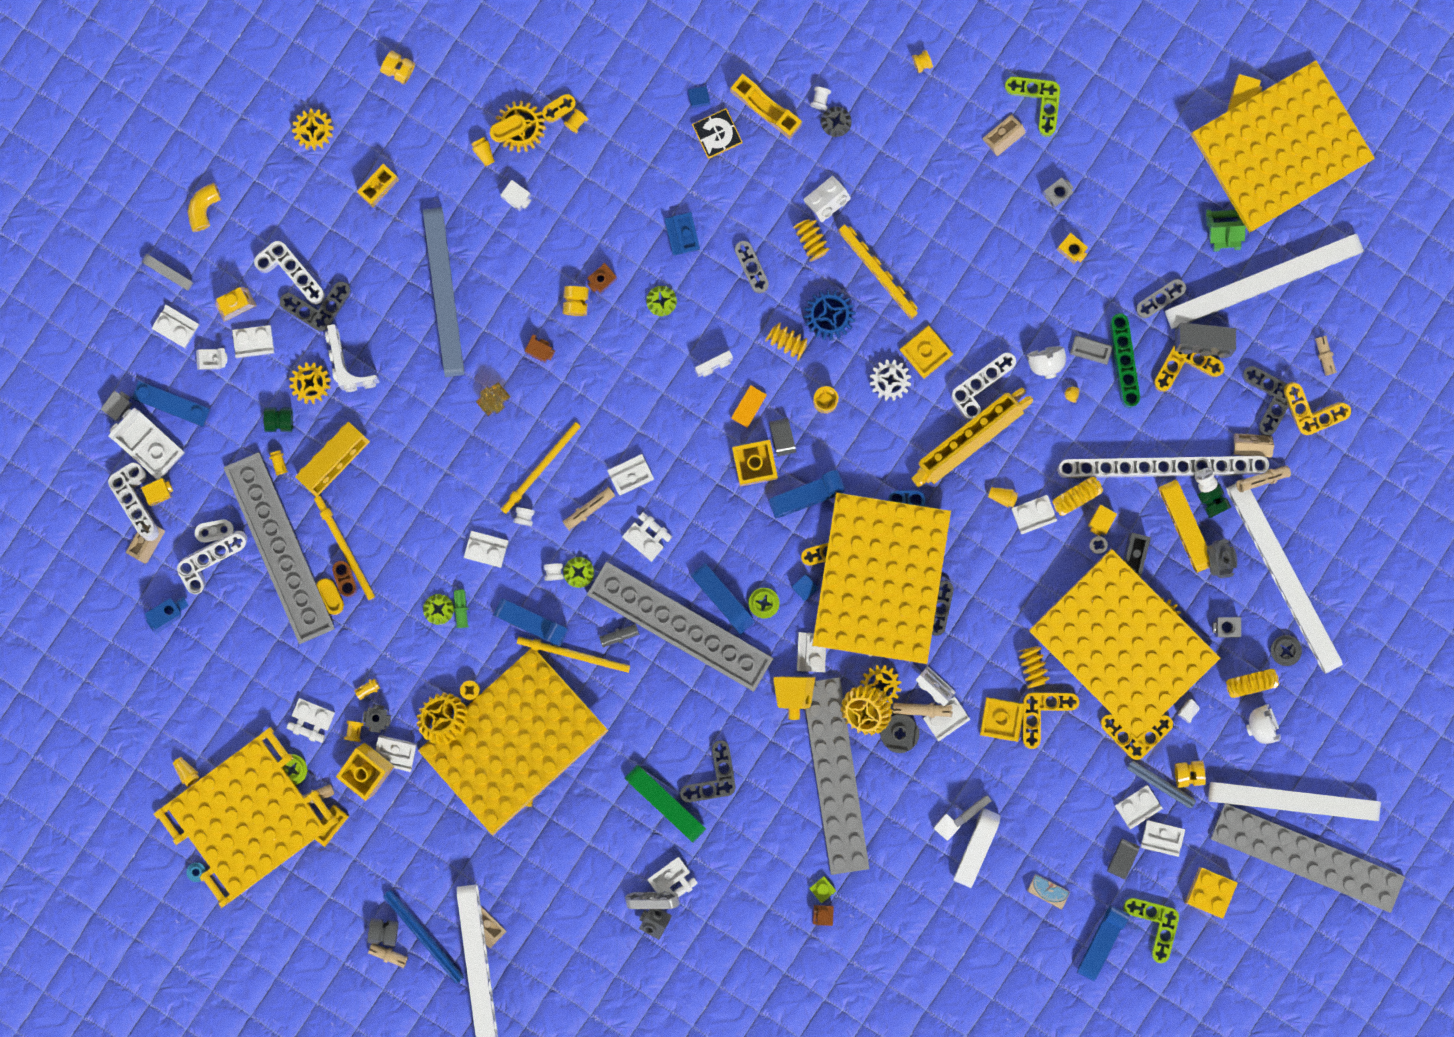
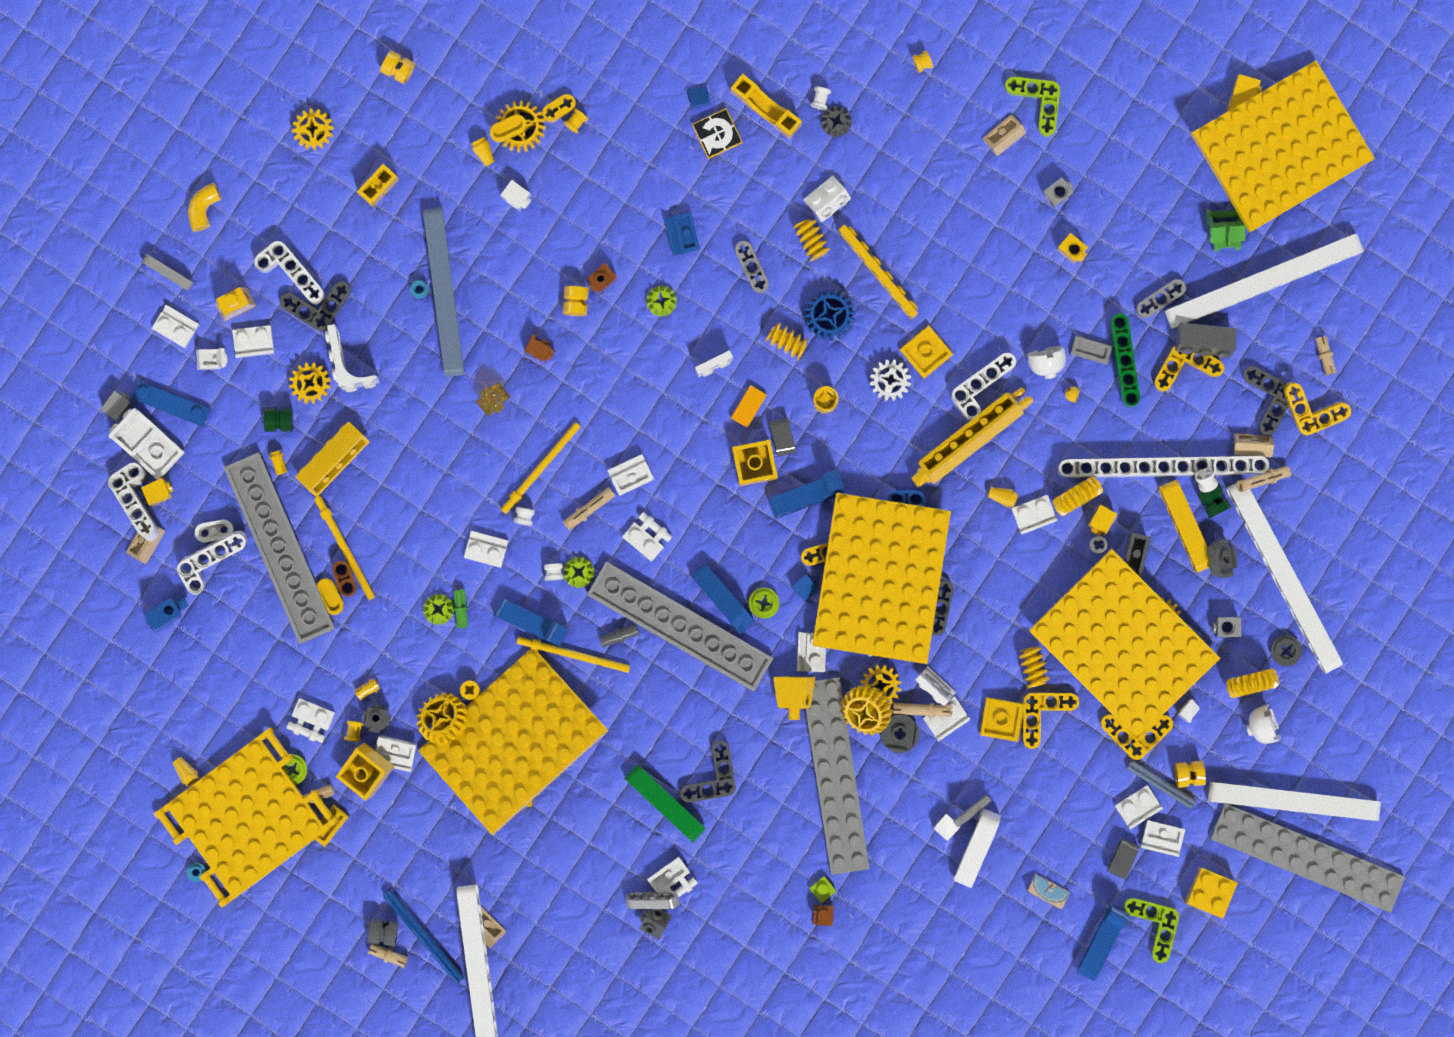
(415, 284): none -> dark azure plate

